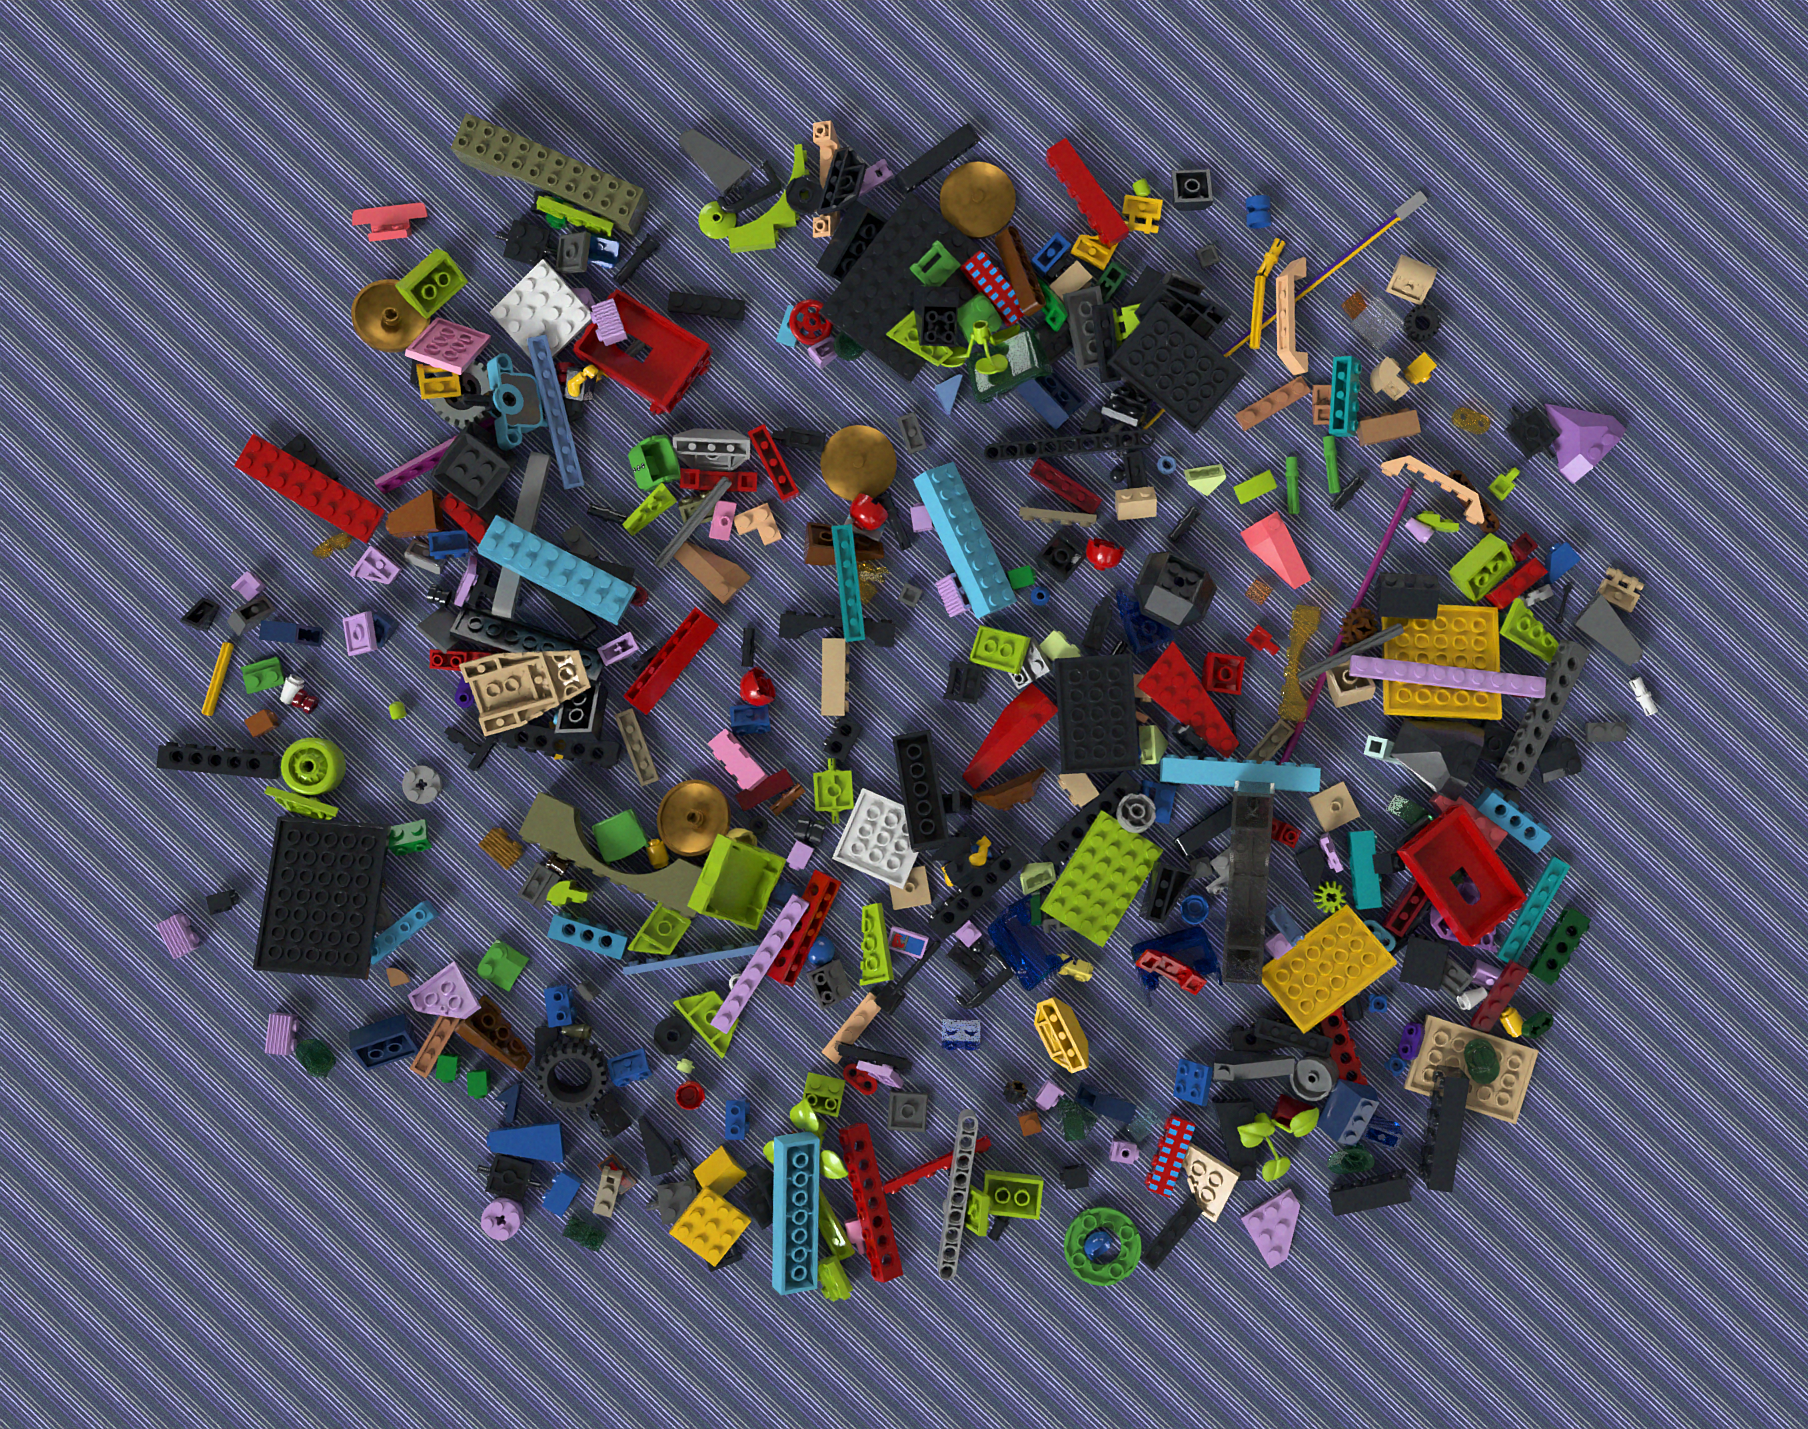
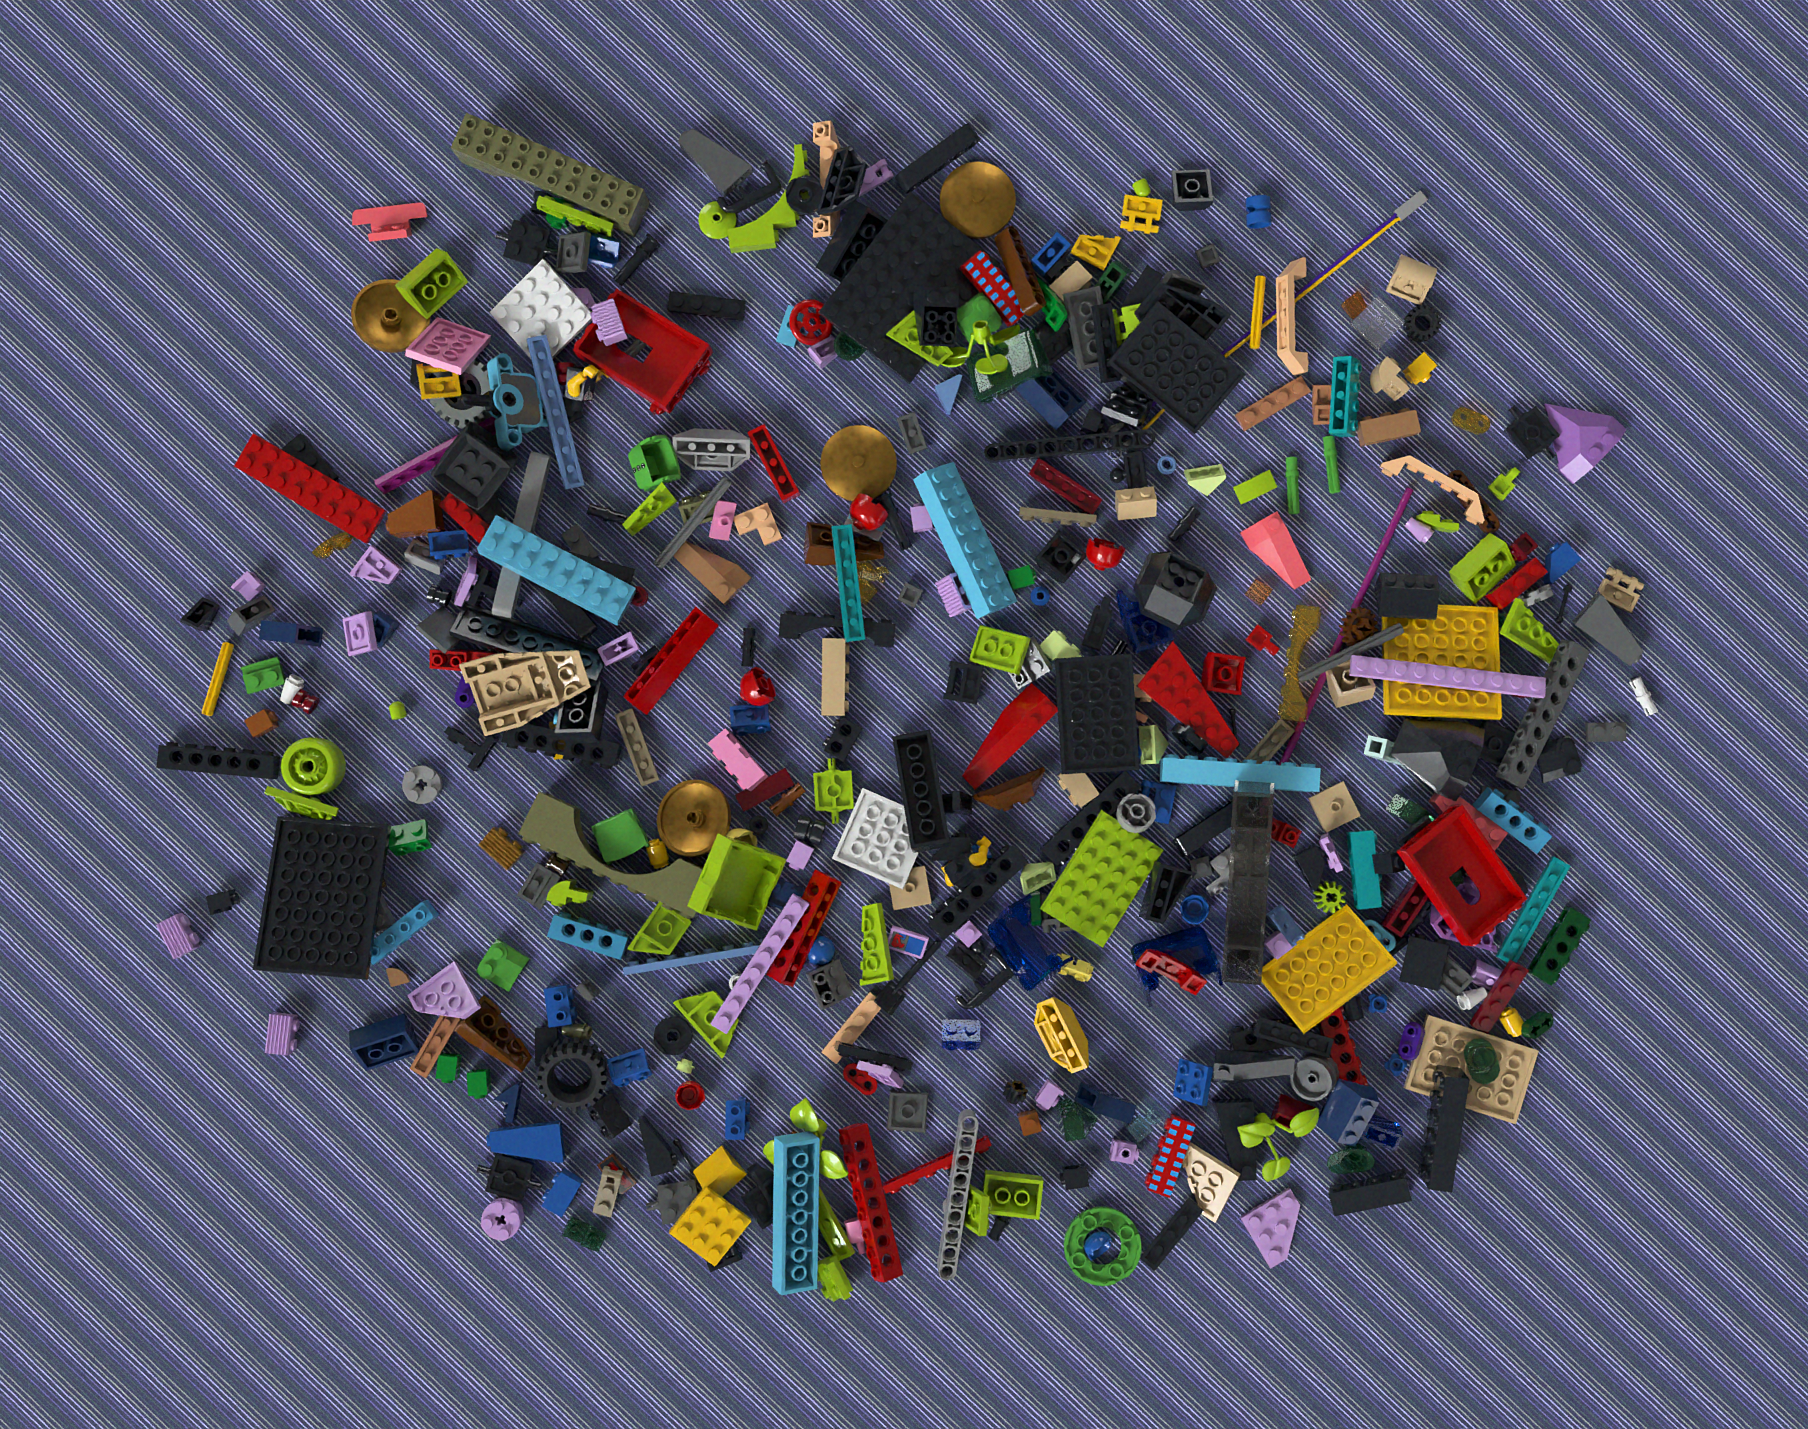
(315, 1057): clear green piece -> none
(707, 480): red slope -> none
(801, 438): black hinge -> none
(824, 1093): lime brick -> none
(940, 270): bright green plate -> none
(1087, 193): red brick -> none
(1271, 257): yellow pin -> none
(1347, 493): black pin -> none

